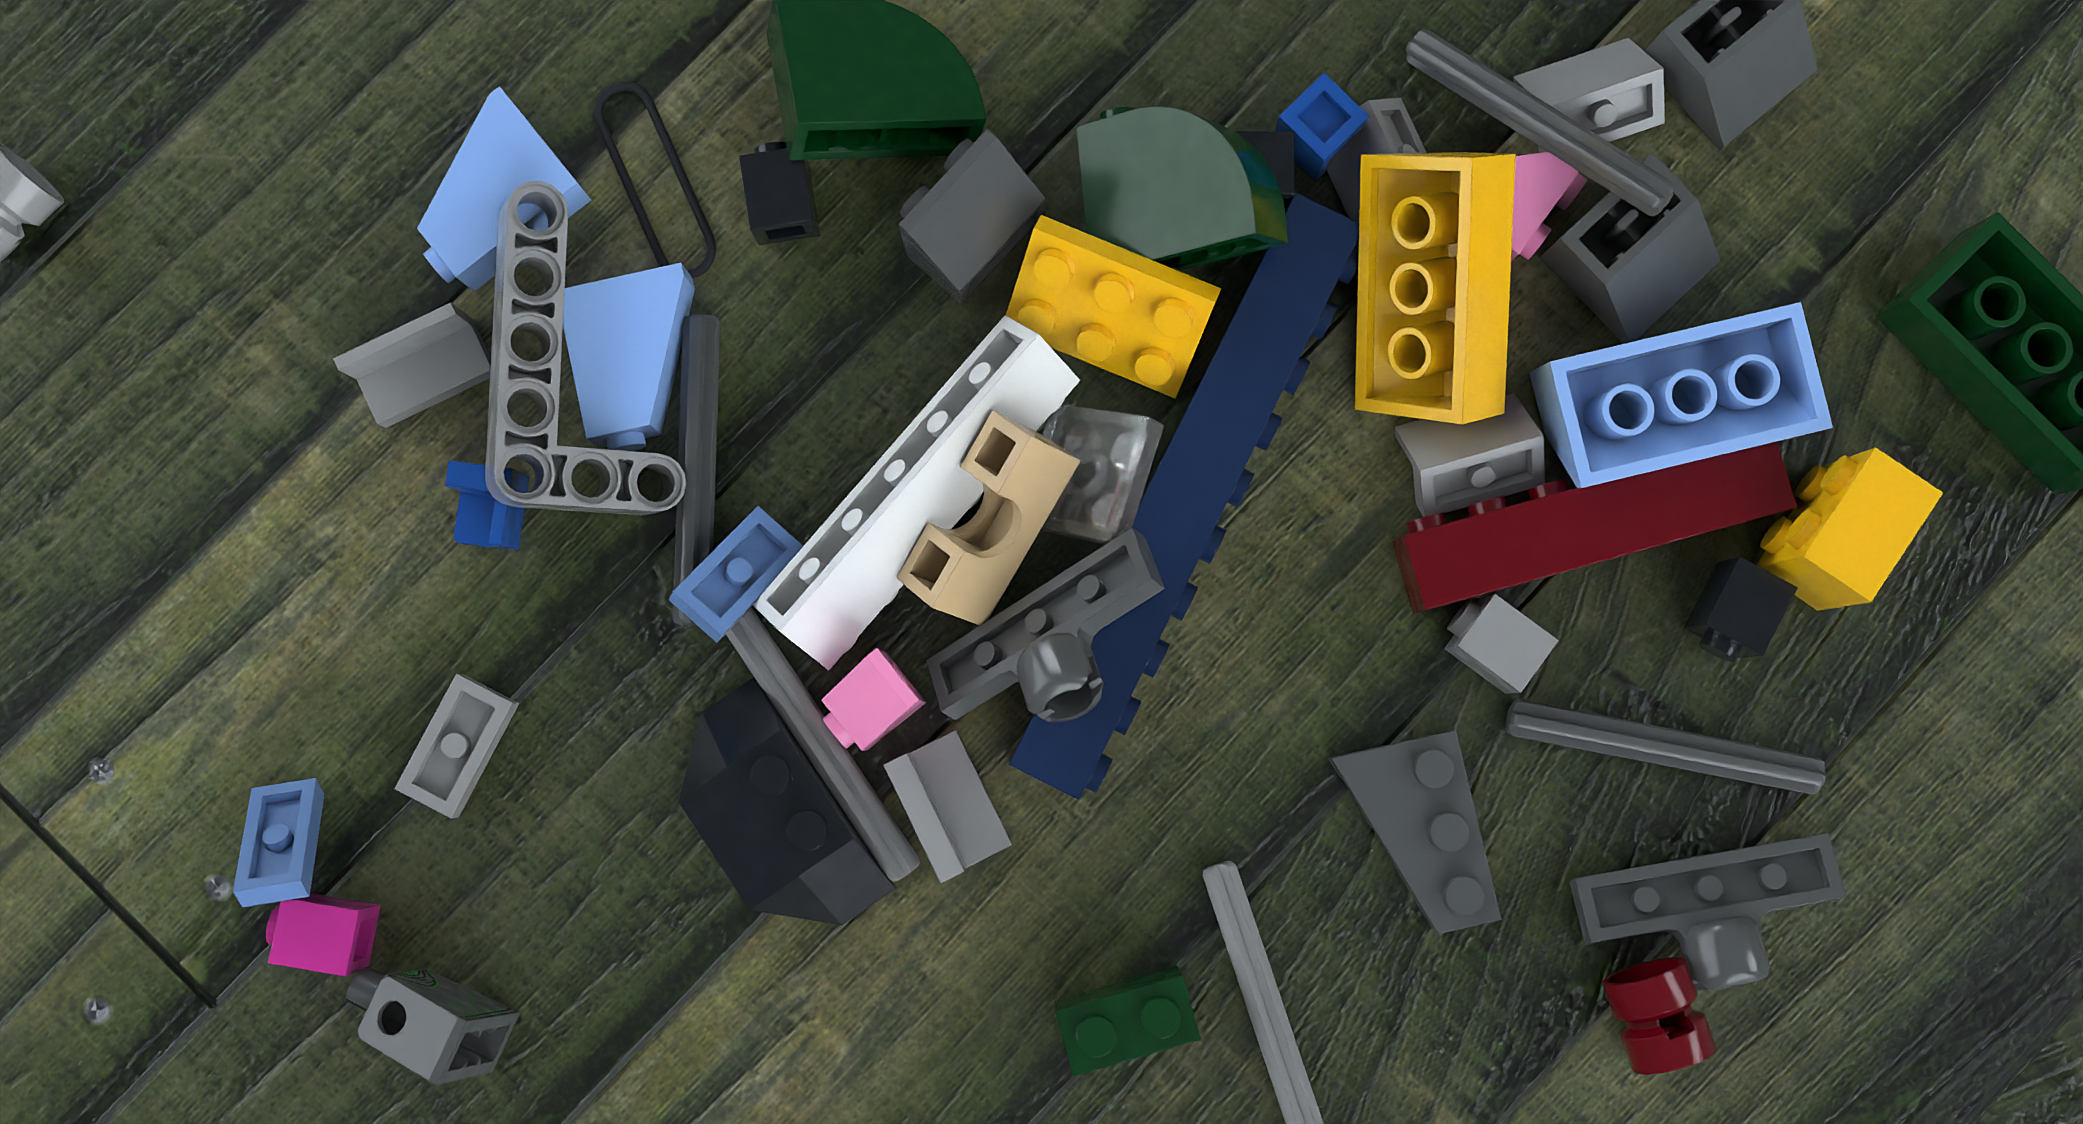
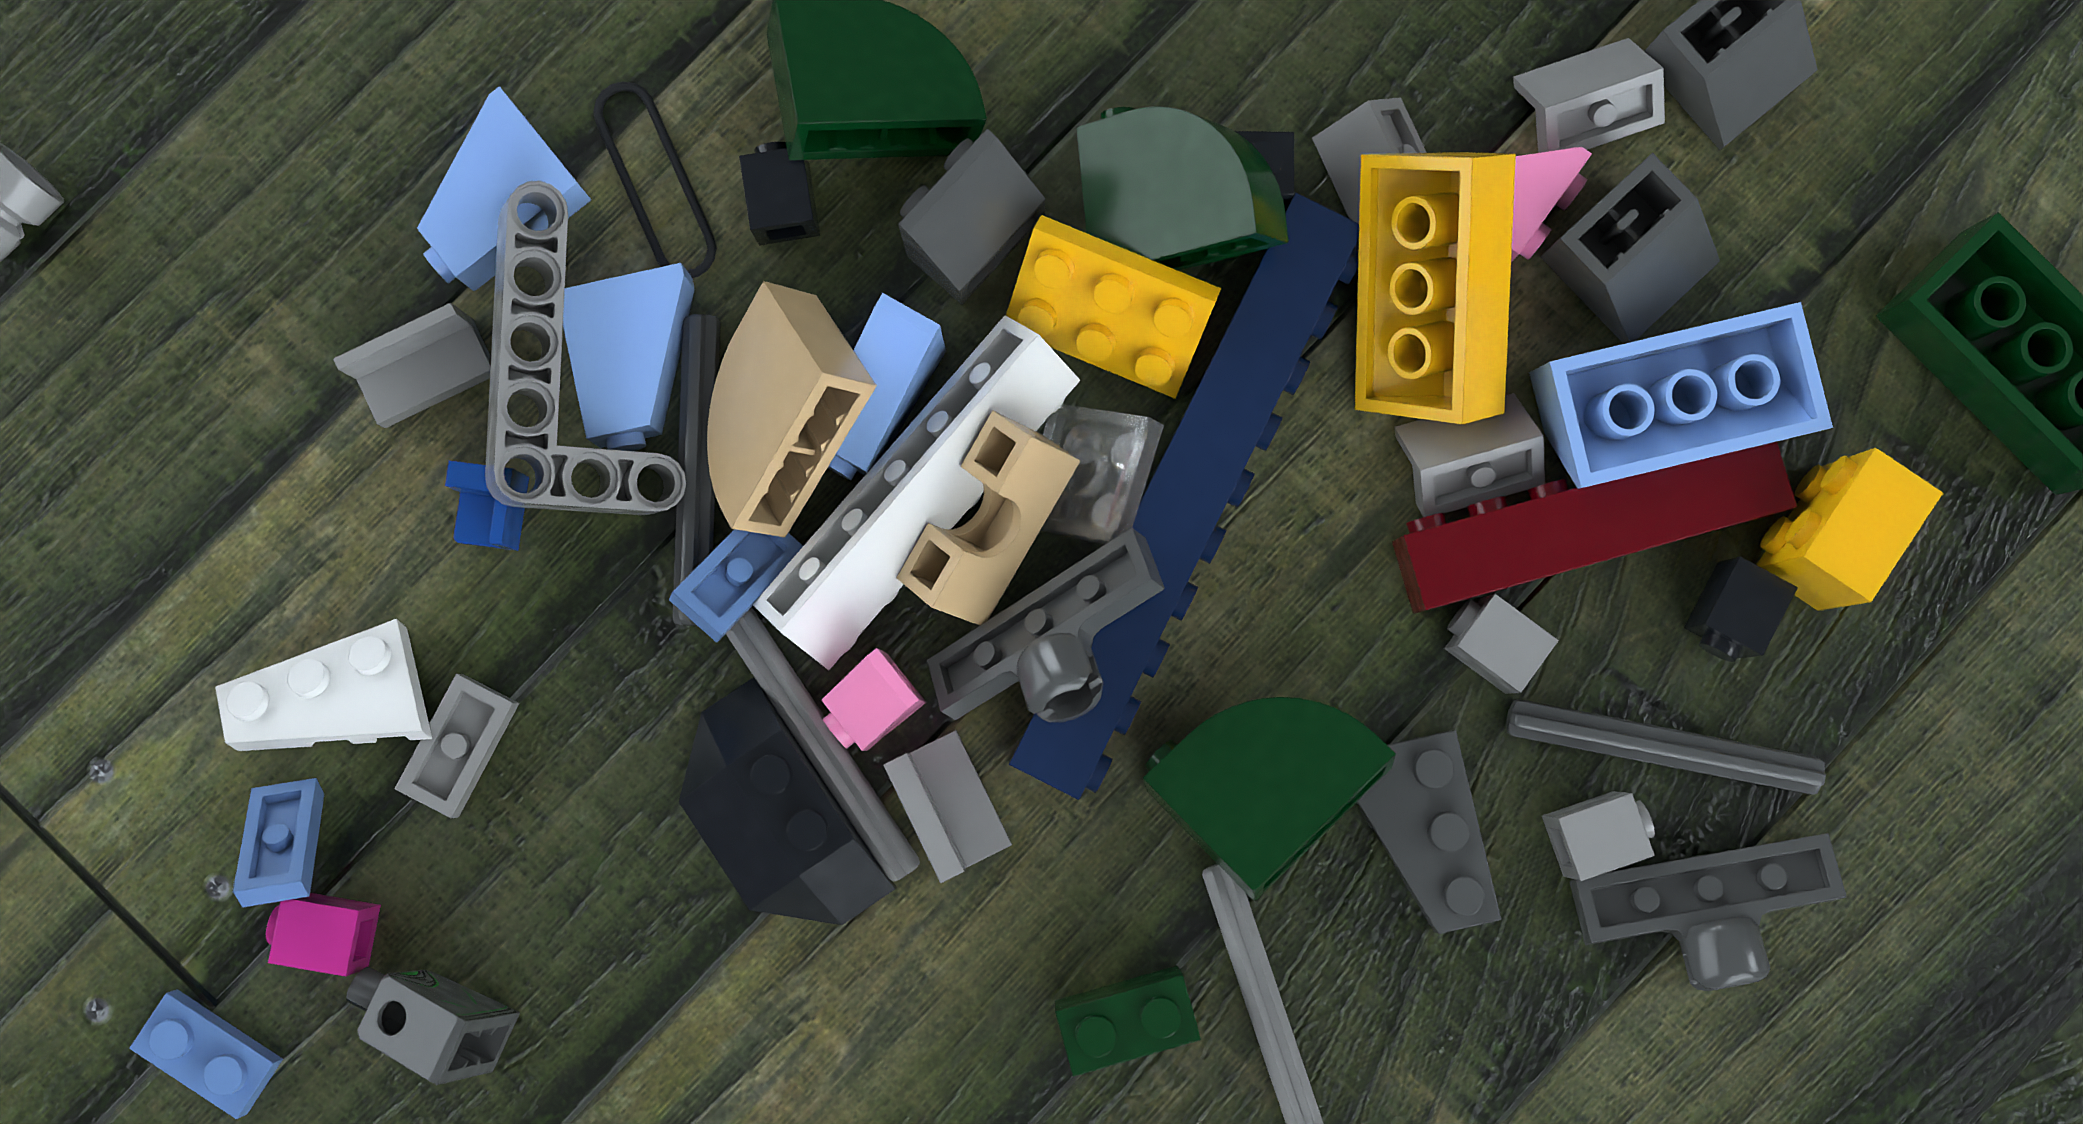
(206, 1053): none -> medium blue plate
(337, 692): none -> white wing
(780, 409): none -> tan brick
(900, 356): none -> light blue slope
(1266, 782): none -> dark green brick
(1321, 123): blue panel -> none
(1540, 123): dark grey axle -> none
(1600, 835): none -> light grey brick
(1660, 992): dark red wheel -> none

